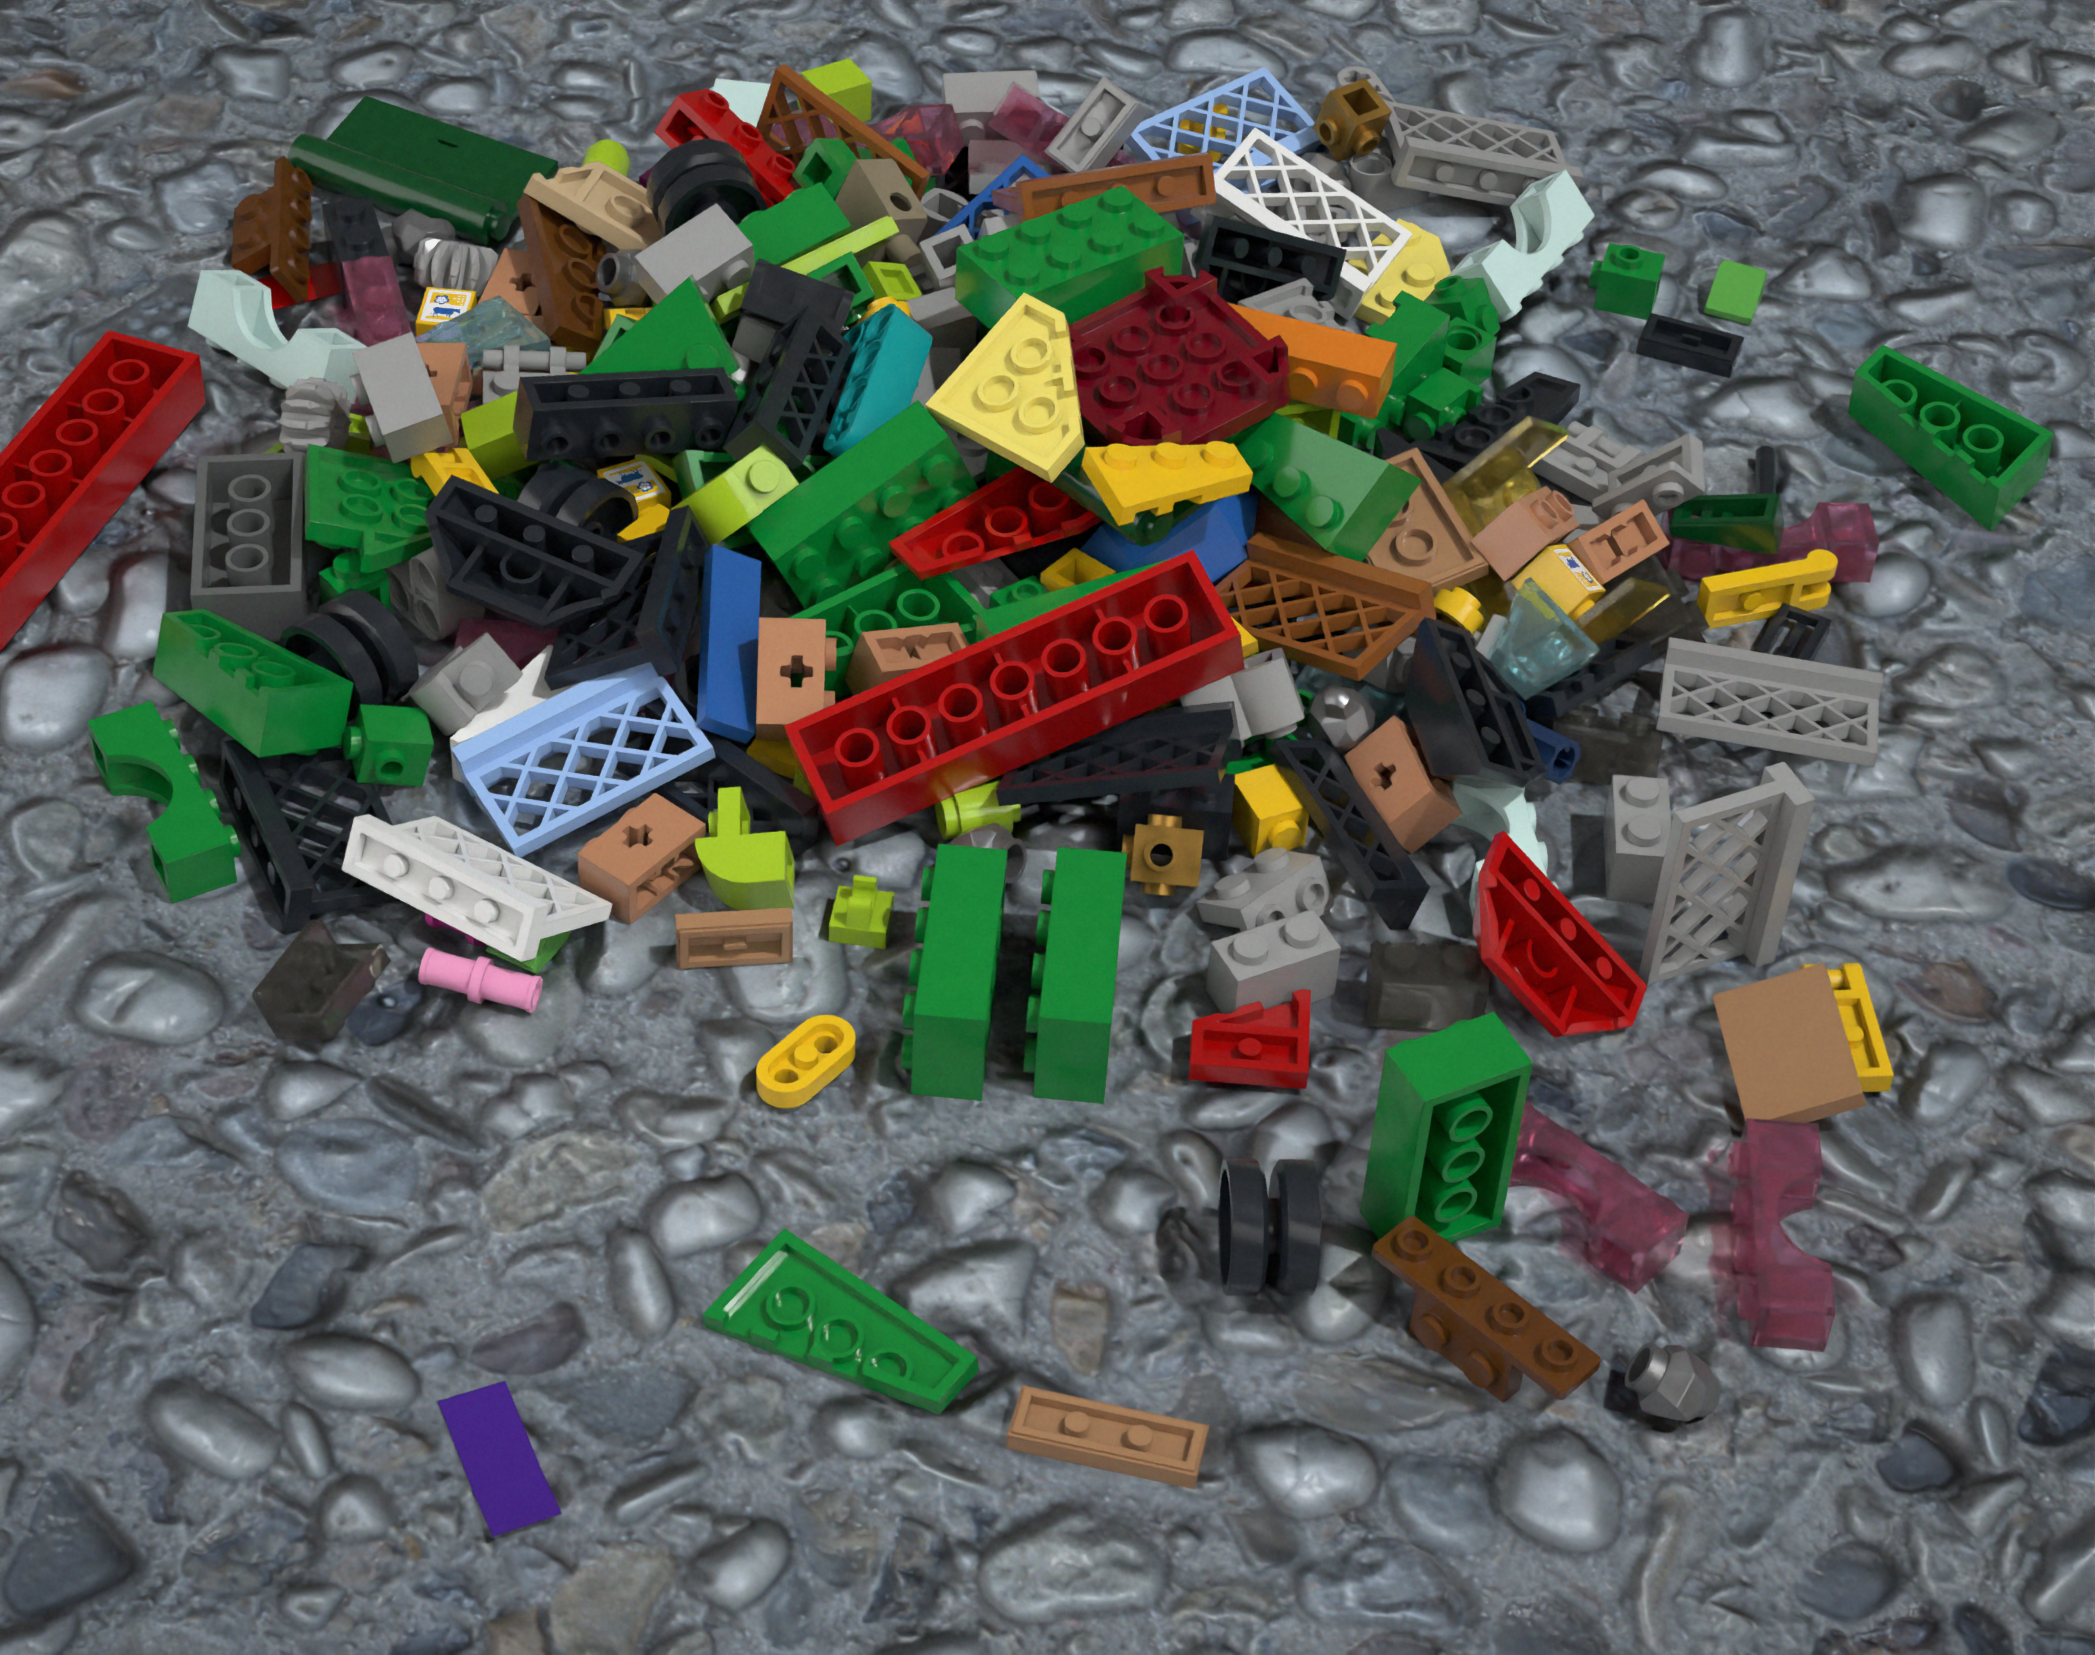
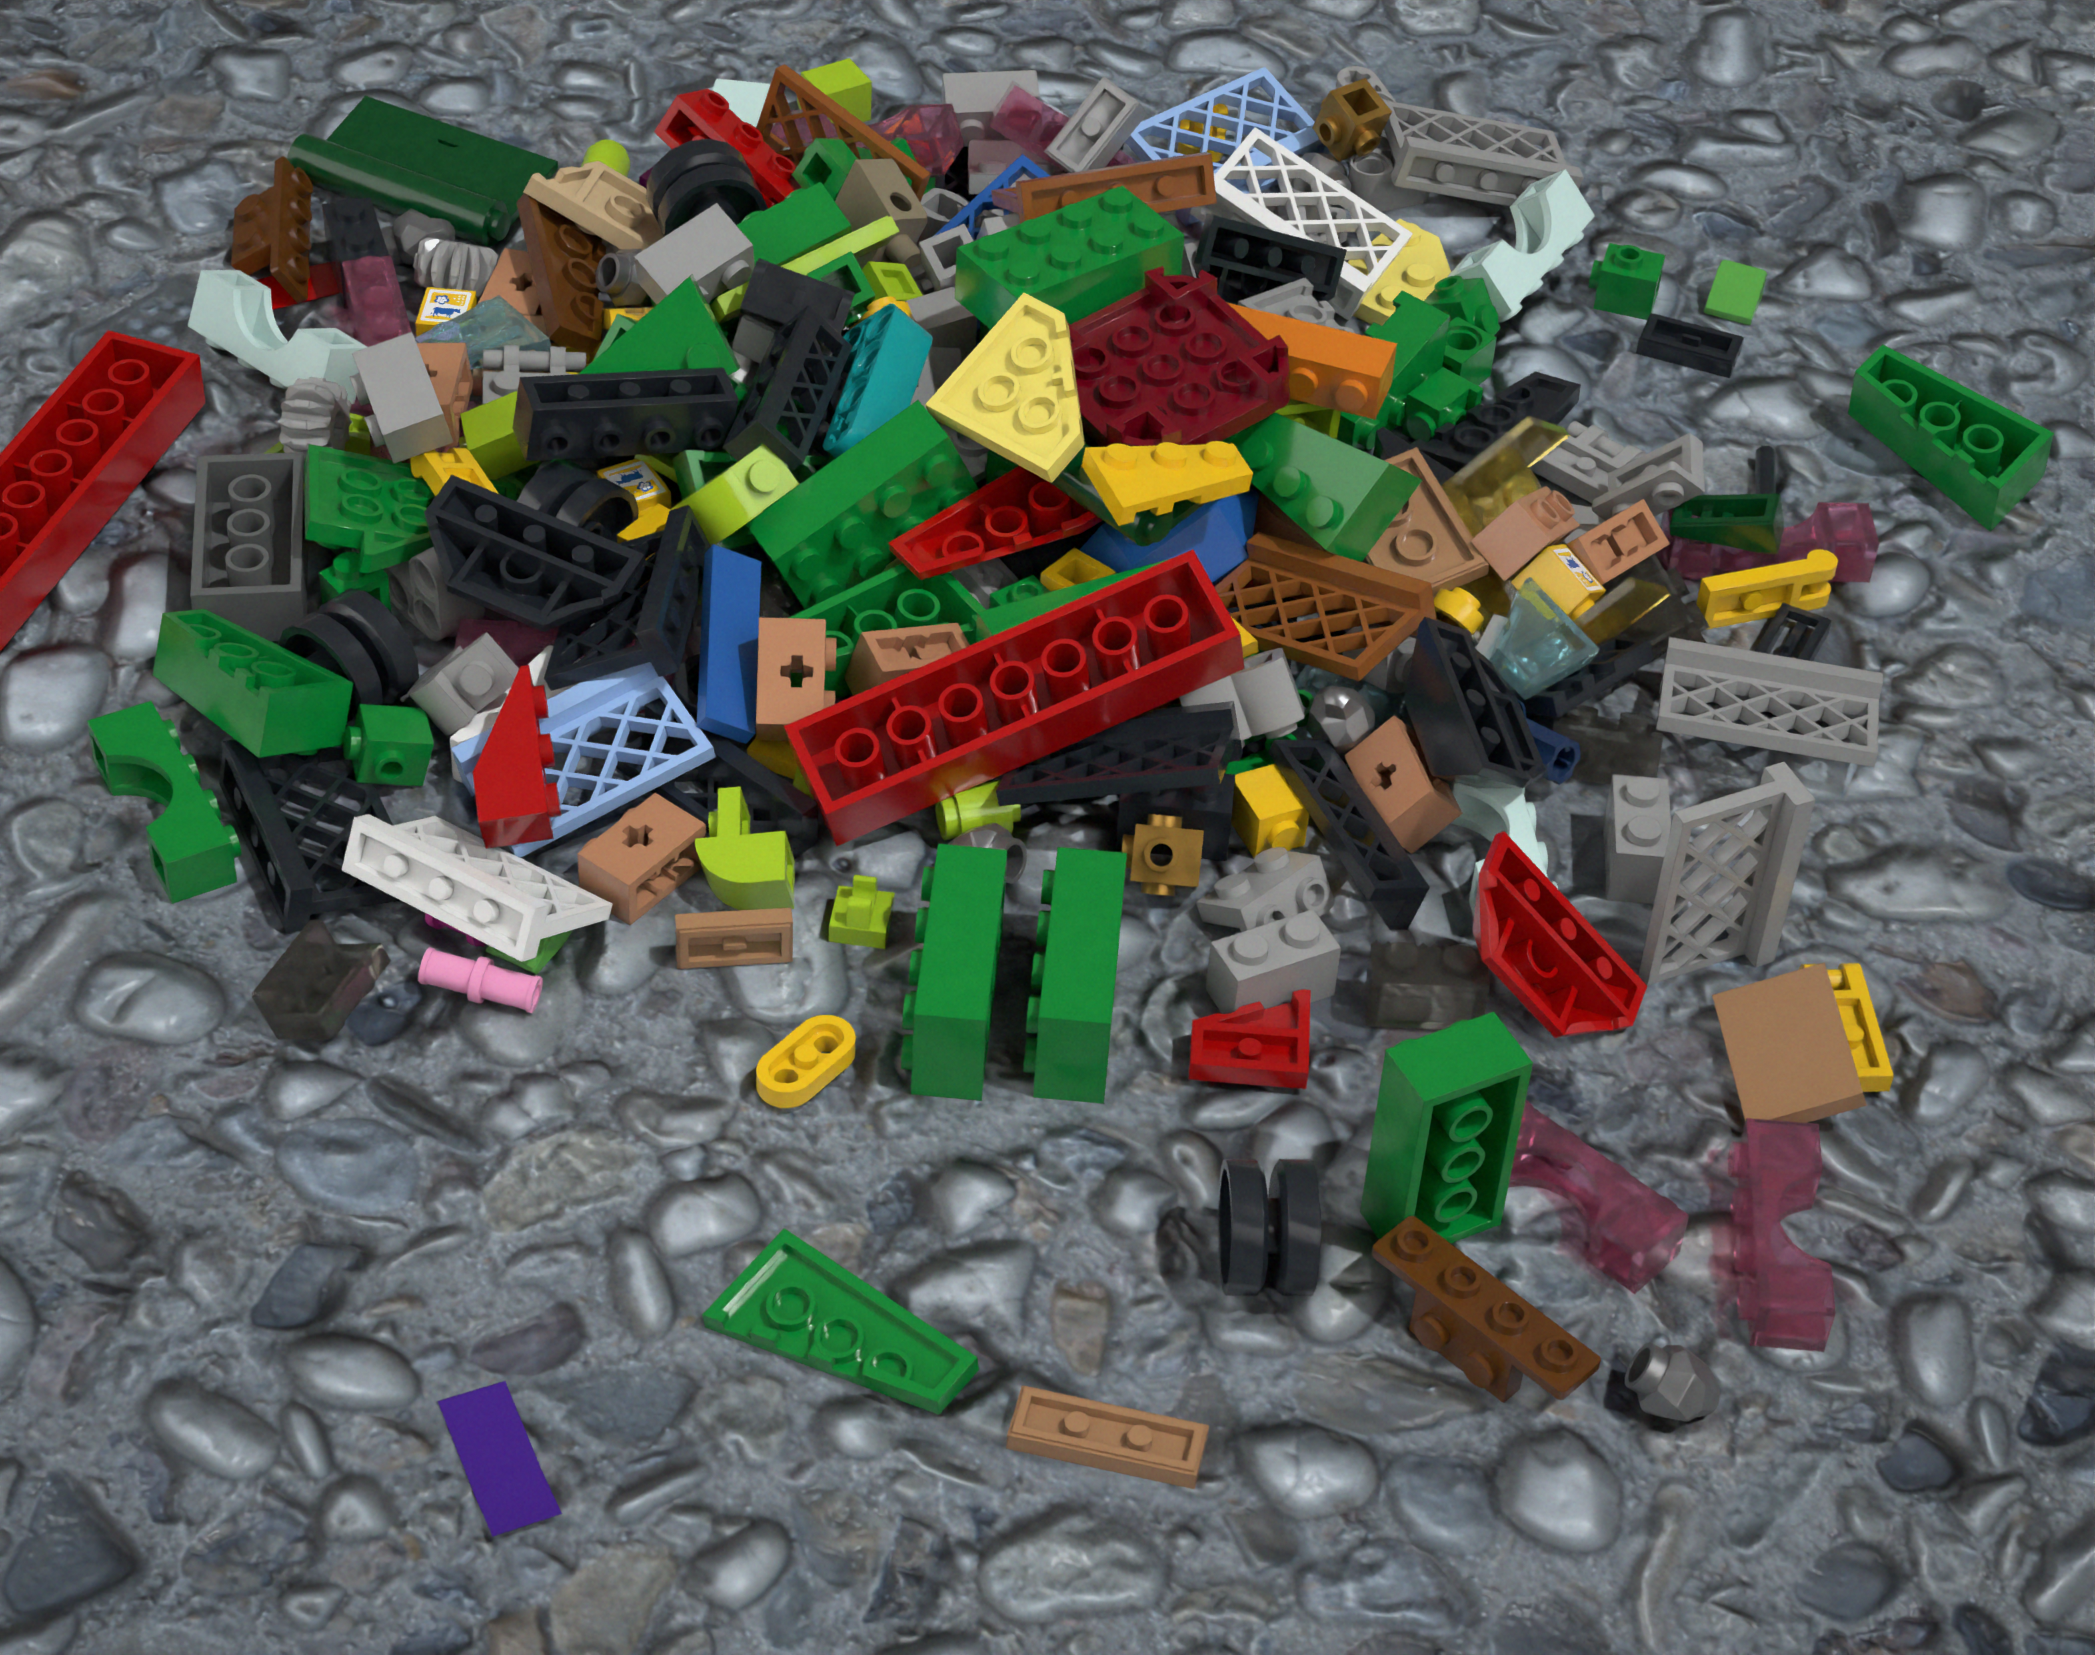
(510, 773): none -> red slope

